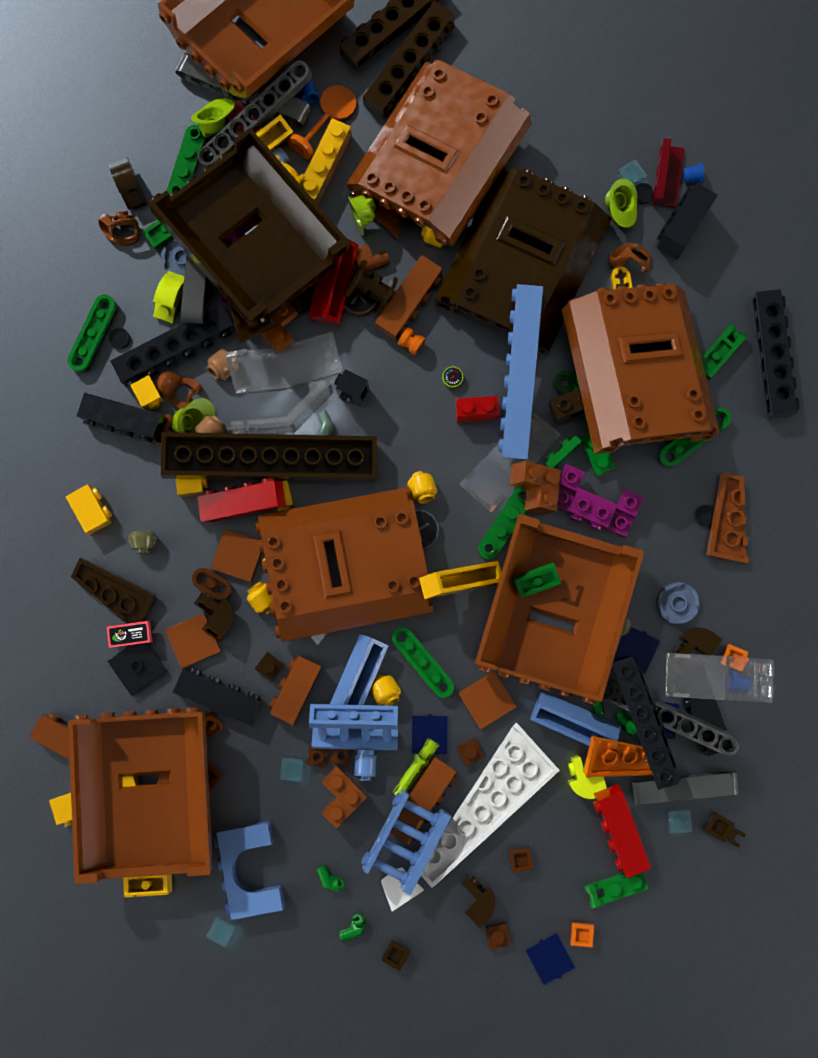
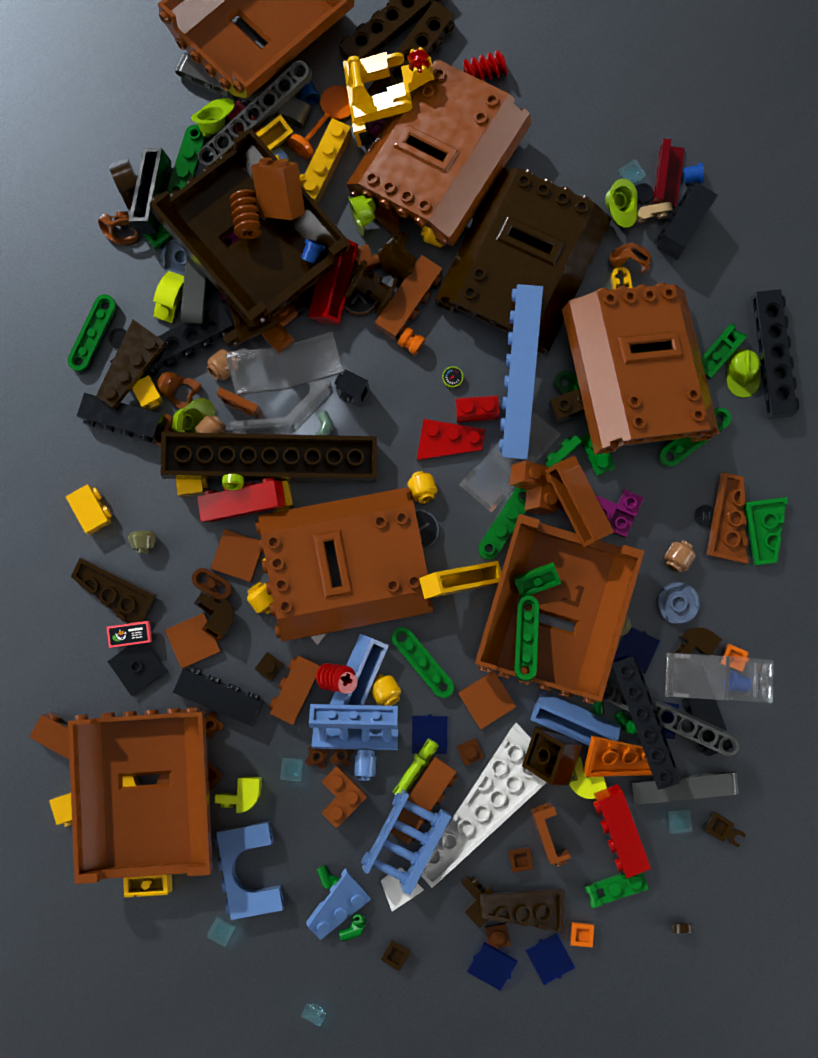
(131, 361): none -> dark brown wing
(151, 180): none -> black brick
(232, 339): none -> dark brown plate
(232, 481): none -> lime tile
(239, 403): none -> dark orange tile
(245, 214): none -> dark orange piece
(246, 797): none -> neon yellow brick
(278, 189): none -> dark orange brick
(312, 250): none -> blue piece
(313, 1014): none -> clear light blue plate
(336, 678): none -> red piece
(341, 903): none -> medium blue wing
(375, 127): none -> magenta tile
(390, 103): none -> yellow container
(395, 258): none -> dark brown brick
(447, 439): none -> red wing
(486, 66): none -> red piece
(492, 966): none -> clear blue piece
(526, 638): none -> green plate
(527, 908): none -> dark brown wing
(539, 815): none -> dark orange panel
(551, 756): none -> dark brown slope
(579, 501): none -> dark orange brick
(659, 210): none -> tan plate
(679, 556): none -> medium nougat head
(682, 928): none -> dark brown tile
(743, 373): none -> lime piece
(765, 528): none -> green wing

